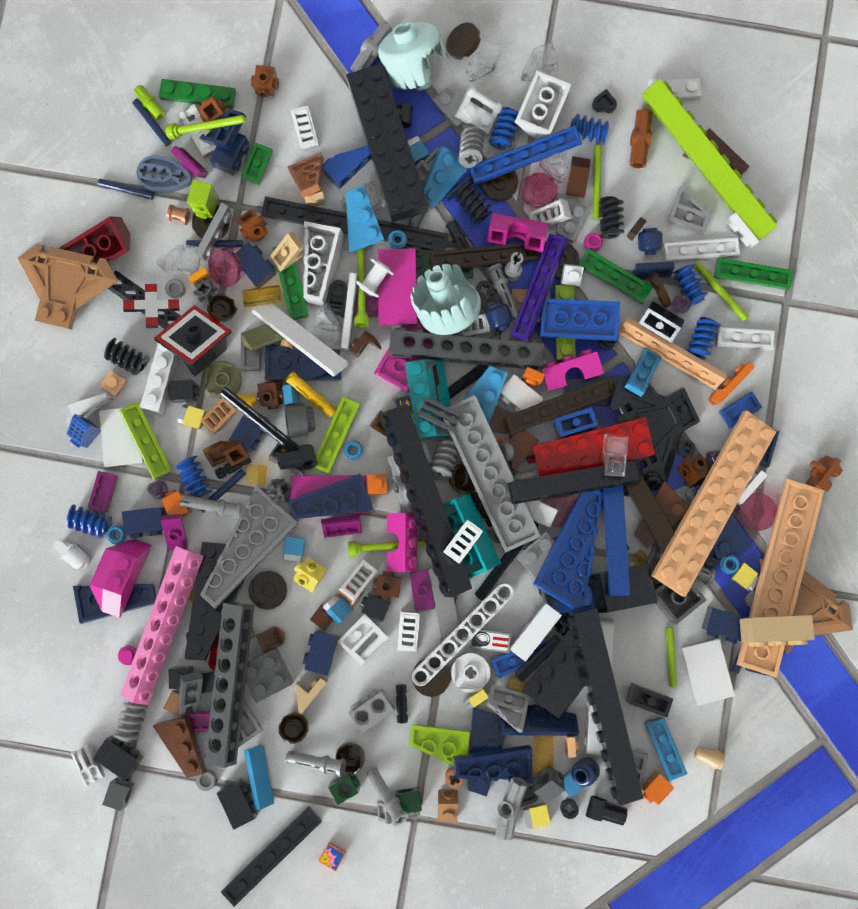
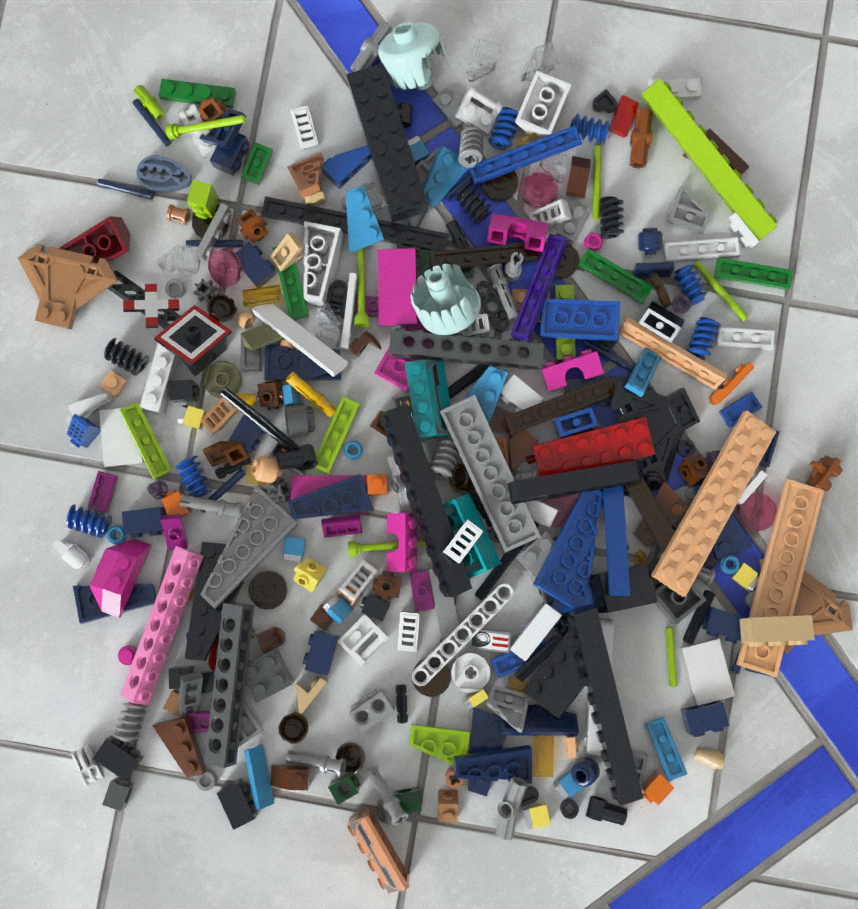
(189, 162): magenta plate -> none
(198, 275): light orange tile -> none
(245, 320): none -> light nougat hinge
(265, 81): dark orange brick -> none
(266, 469): none -> light nougat head
(271, 856): black plate -> none
(290, 777): none -> reddish brown slope
(332, 856): tile -> none
(374, 278): white hose -> none
(379, 851): none -> nougat slope
(397, 234): dark azure plate -> none
(457, 415): dark grey tile -> none
(463, 40): dark brown tile -> none
(499, 316): dark blue head -> none
(507, 451): light grey tile -> none
(527, 139): none -> clear yellow tile
(532, 377): orange plate -> none
(548, 784): dark grey brick -> none
(572, 274): white plate -> none
(609, 355): none -> dark blue bar
(615, 454): clear slope -> none
(623, 116): none -> red tile
(636, 228): dark brown tile -> none
(649, 700): black brick -> none
(698, 618): none -> black axle
(705, 718): none -> dark blue brick

